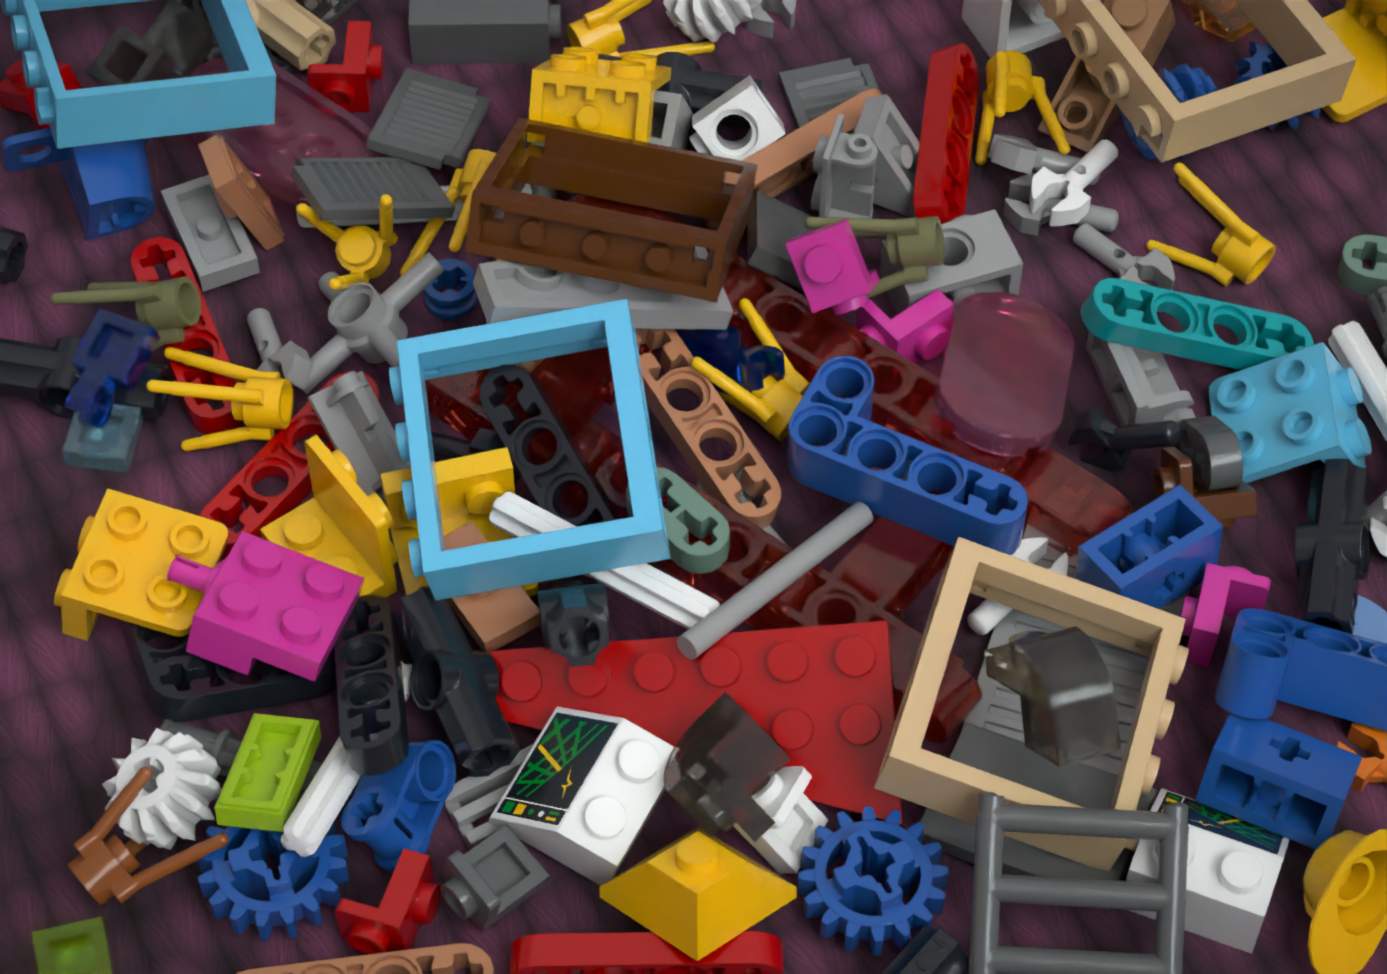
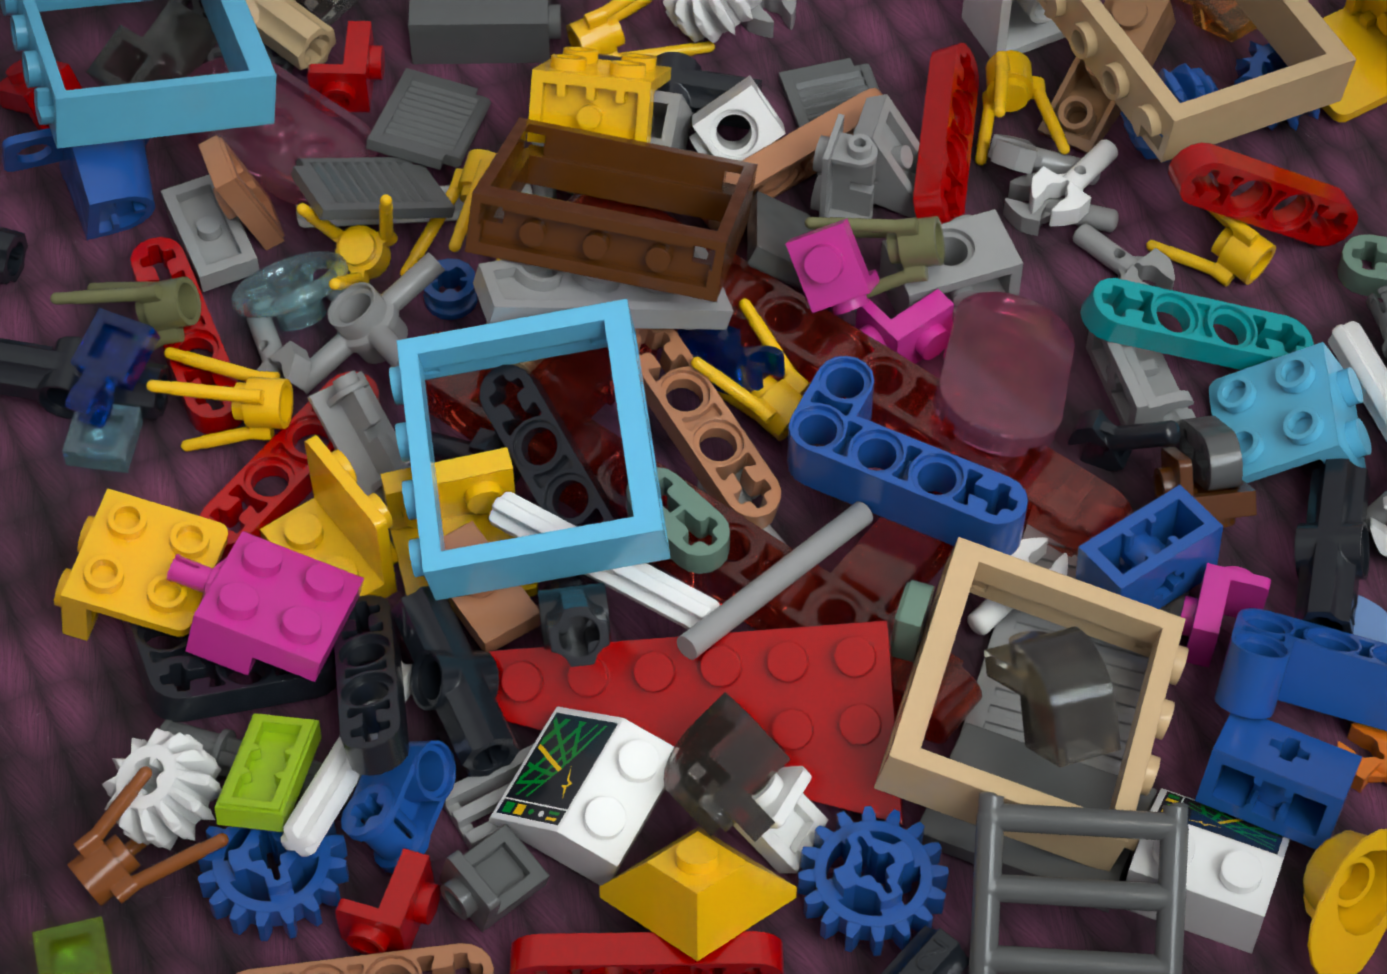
(288, 289): none -> clear light blue piece
(911, 619): none -> sand green tile
(1255, 206): none -> red beam

